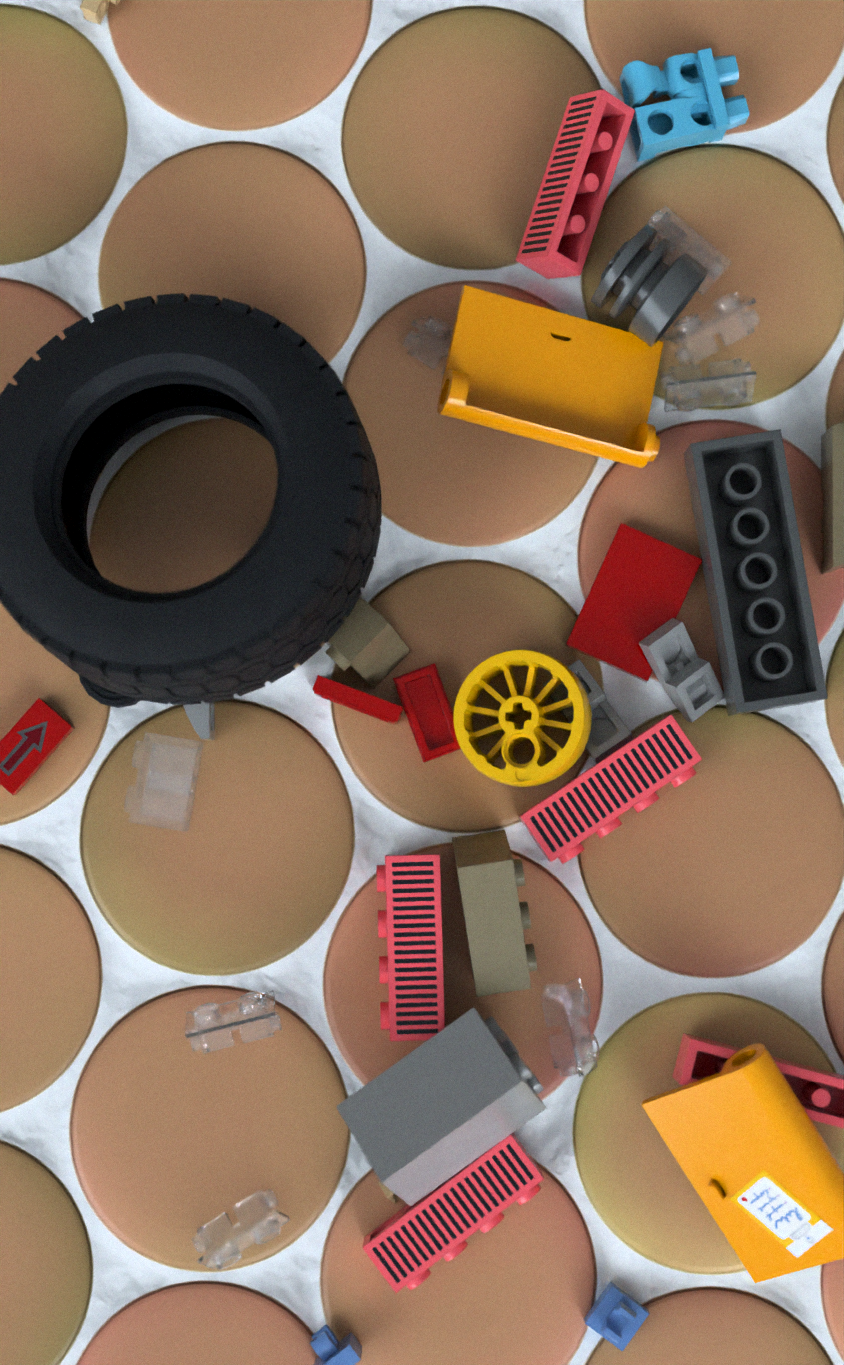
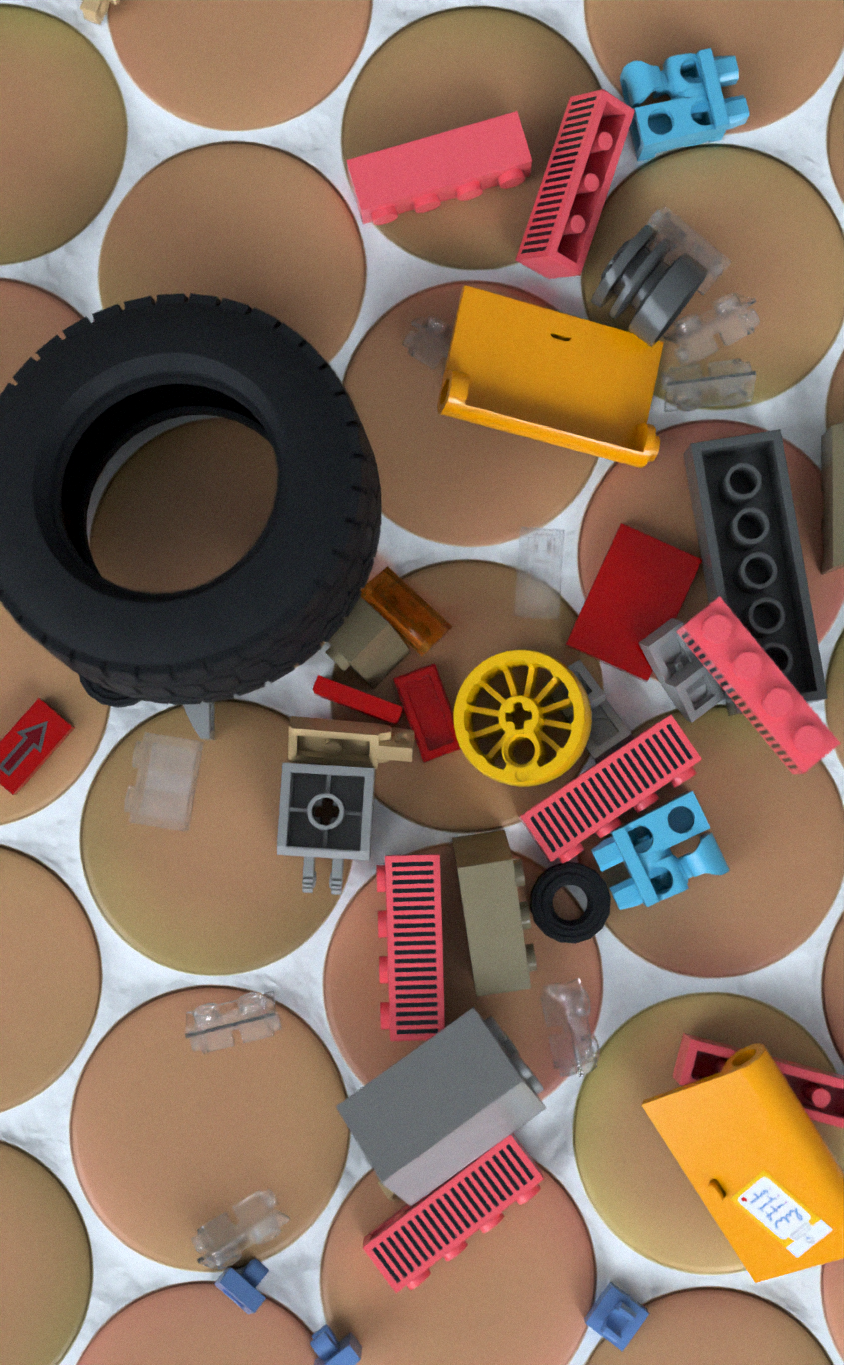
(241, 1286): none -> medium blue tile
(304, 834): none -> light grey hinge
(347, 742): none -> tan hinge
(405, 611): none -> clear orange plate
(440, 169): none -> coral brick
(539, 573): none -> clear hinge
(597, 906): none -> black tyre
(647, 855): none -> medium azure hips
(758, 687): none -> coral brick

